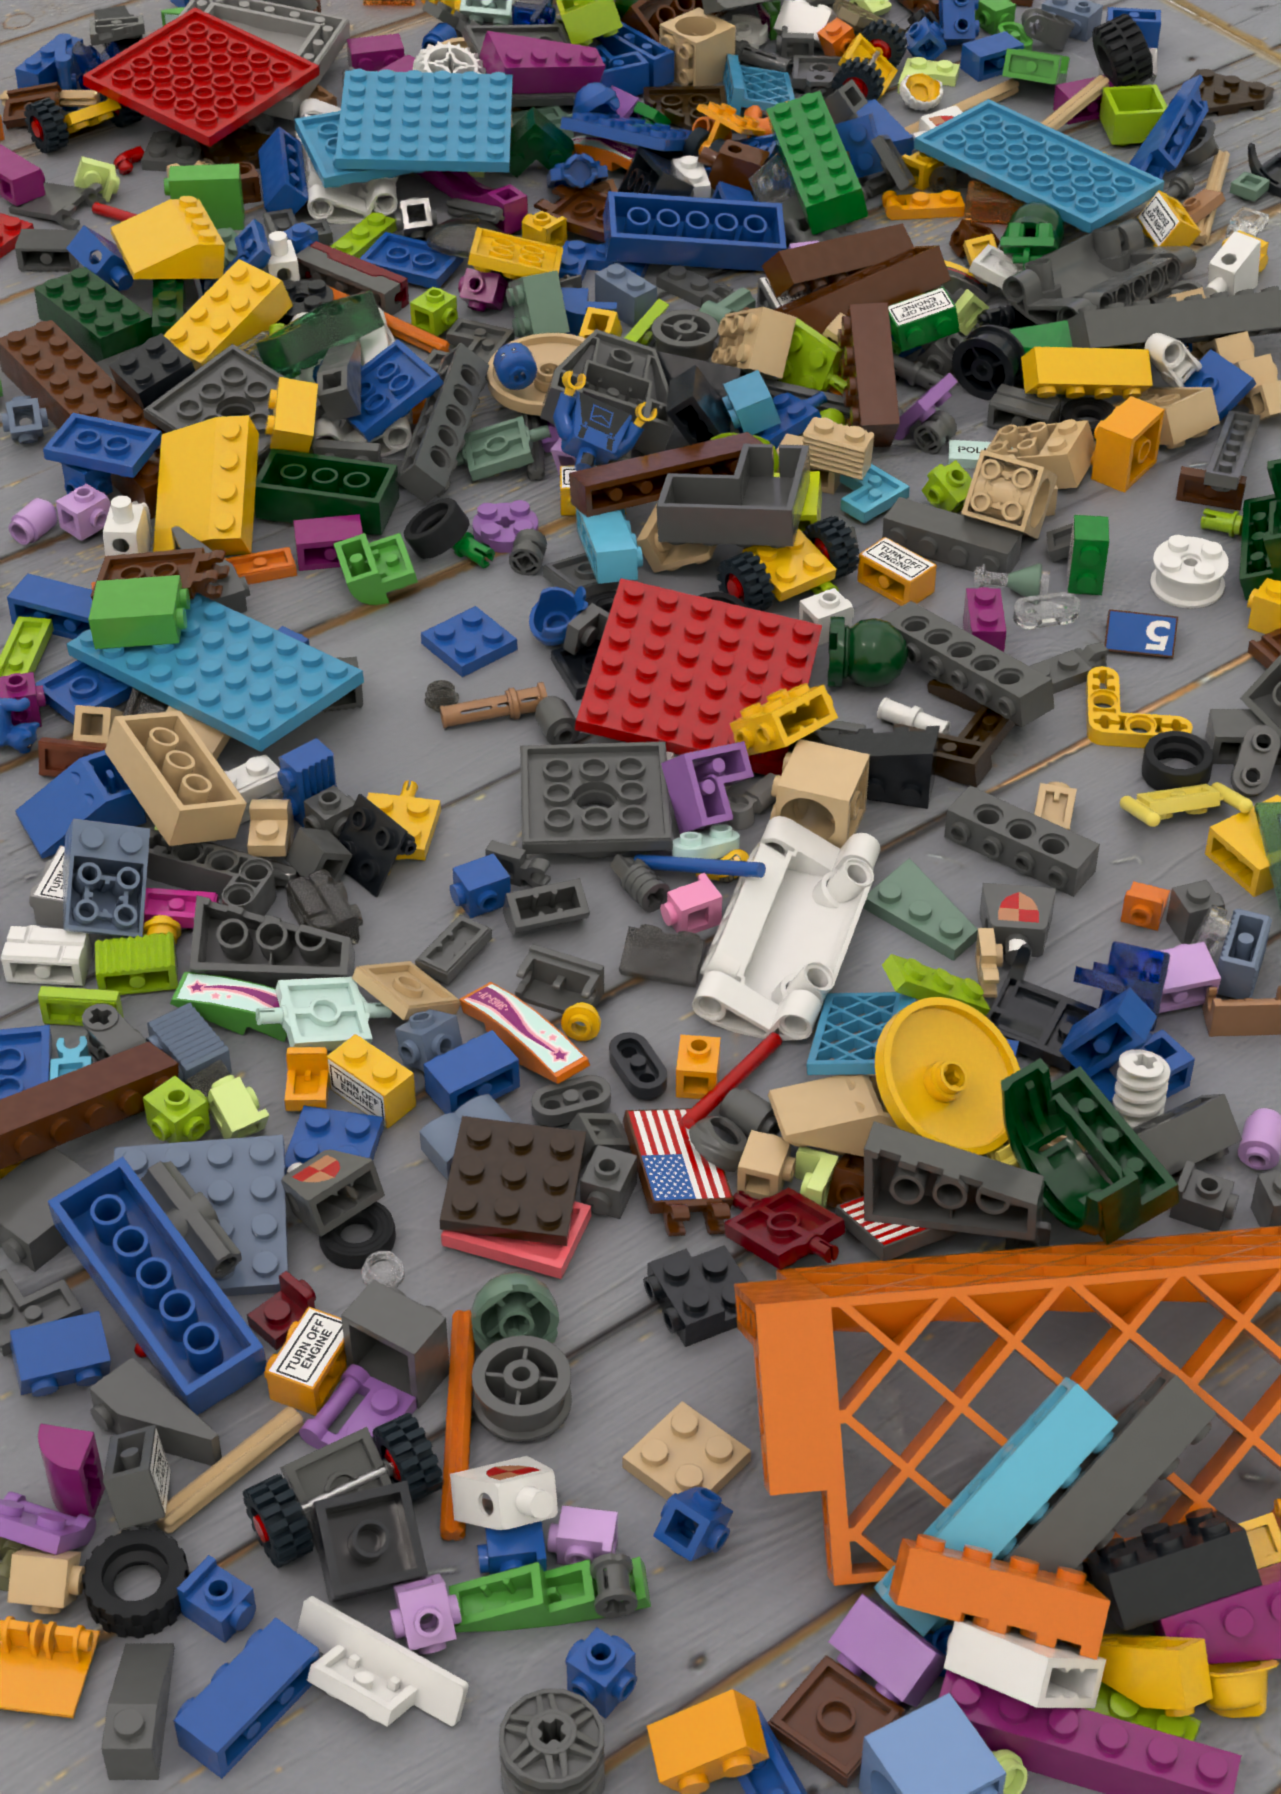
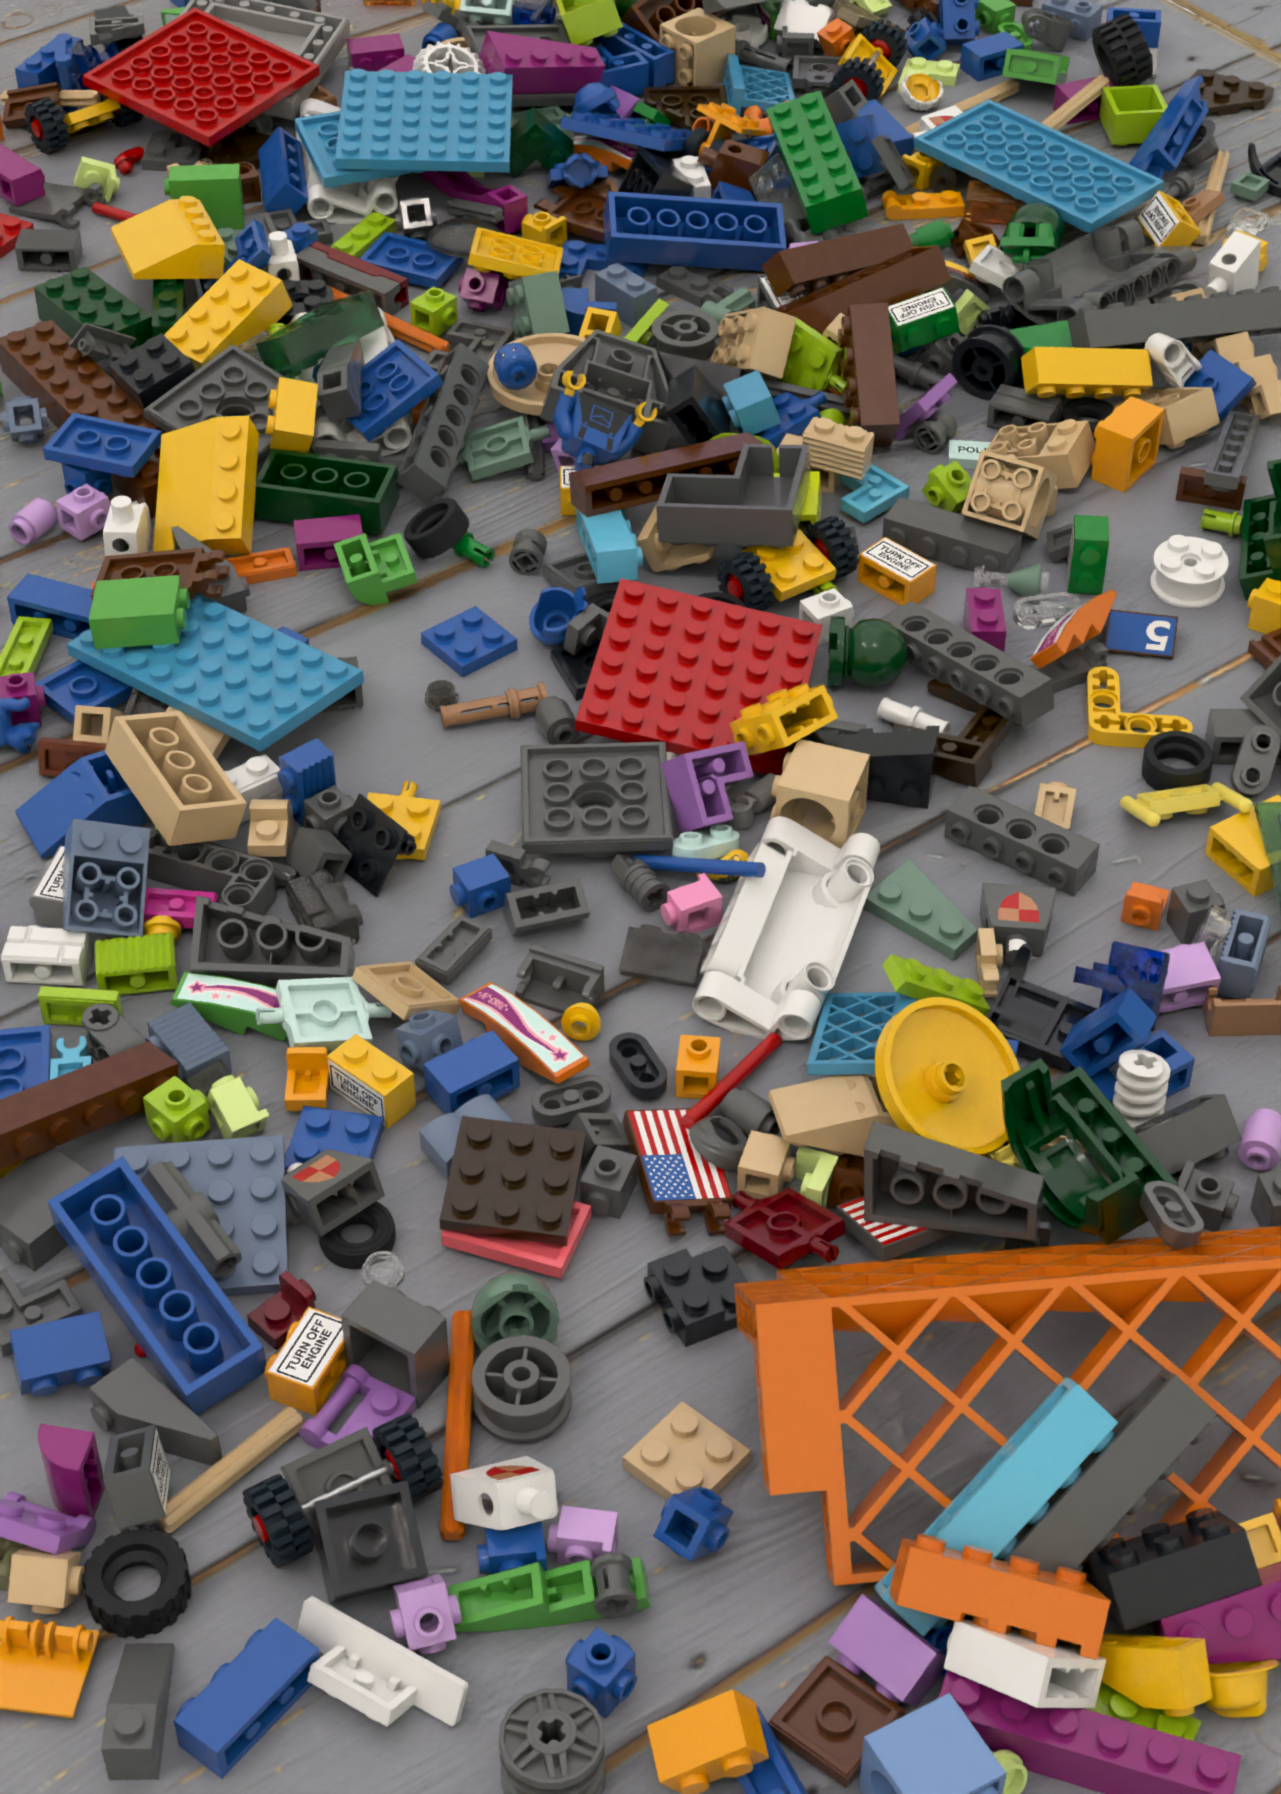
(101, 342): none -> dark grey hinge
(110, 267): blue torso -> none
(216, 1600): blue brick -> none
(492, 518): medium lavender plate -> none
(933, 234): none -> green brick
(1074, 629): none -> orange slope
(1171, 1214): none -> flat silver plate

